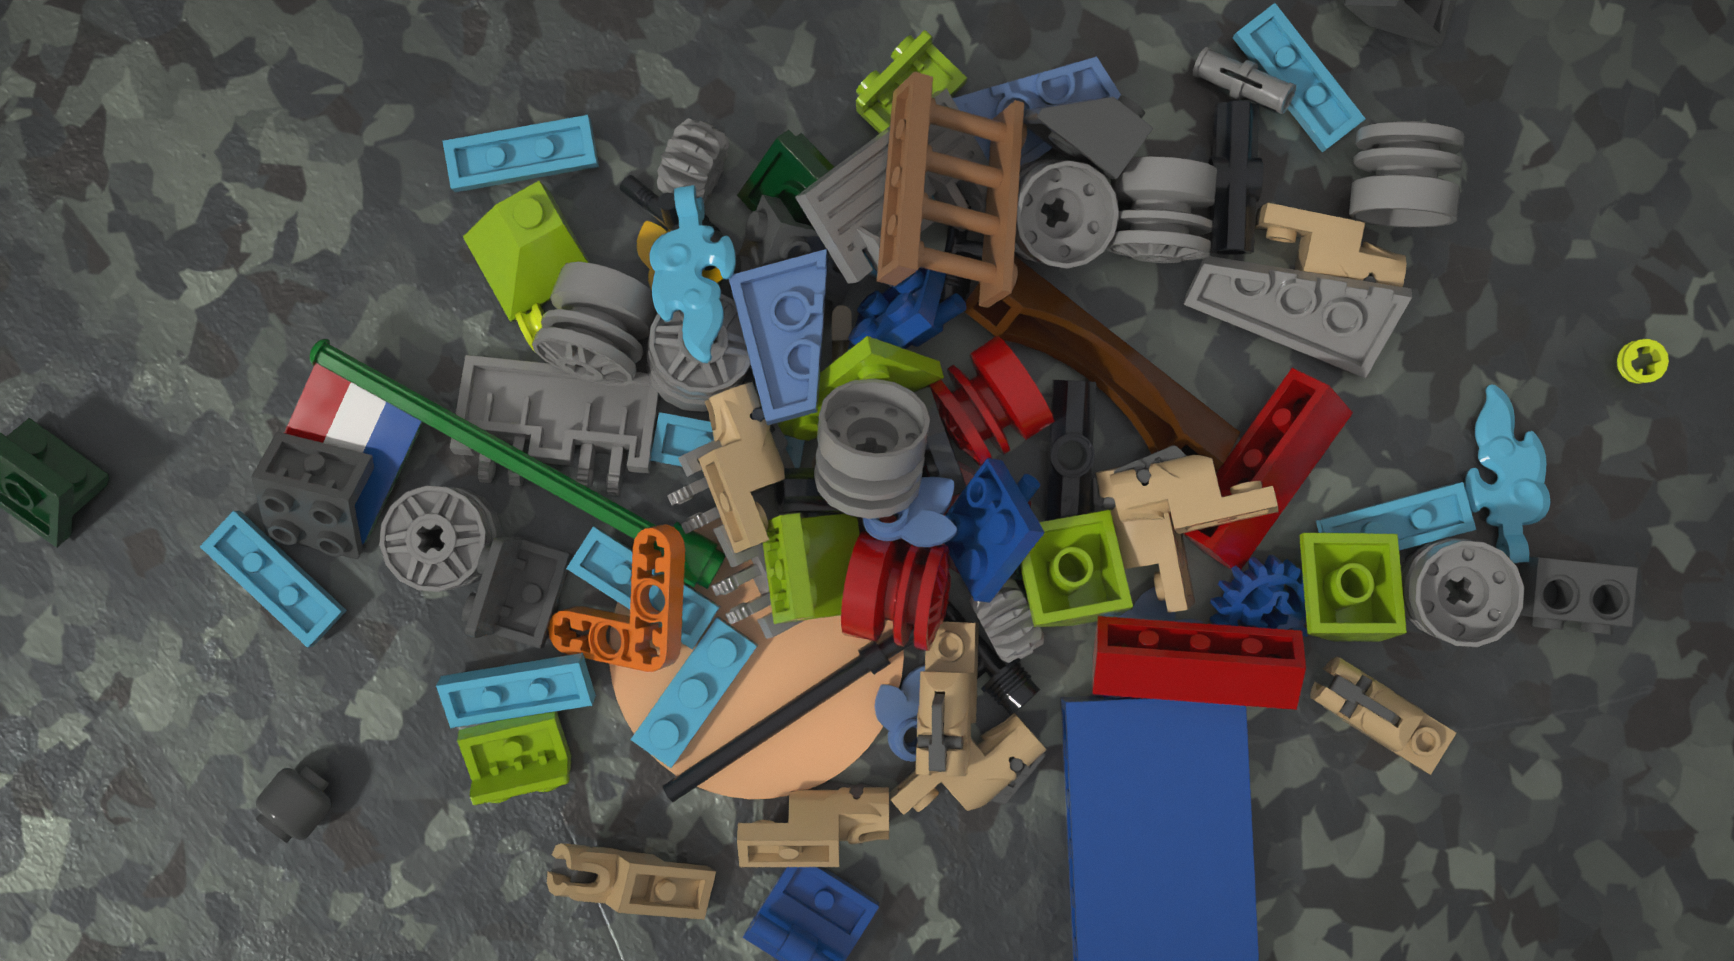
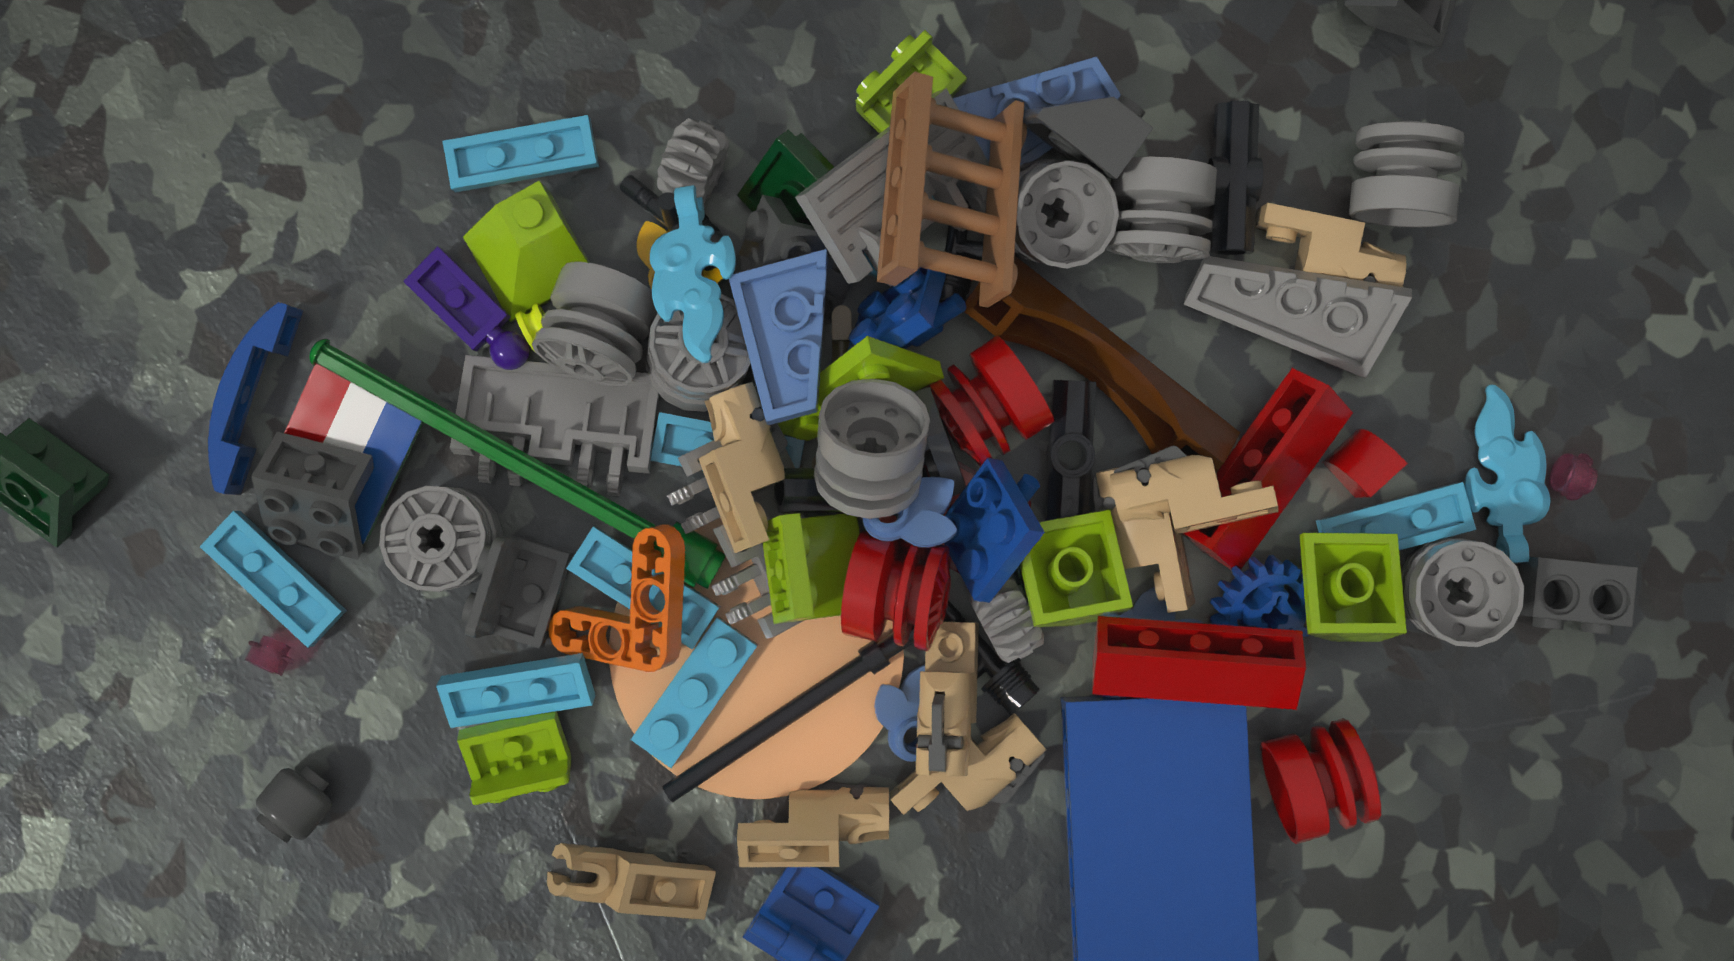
(227, 458): none -> blue slope
(269, 655): none -> clear pink plate
(467, 309): none -> dark purple plate
(1274, 91): light grey pin -> none
(1319, 100): medium azure plate -> none
(1330, 777): none -> red wheel
(1364, 463): none -> red brick
(1383, 715): tan plate -> none
(1573, 475): none -> clear pink plate
(1654, 370): neon yellow bush -> none

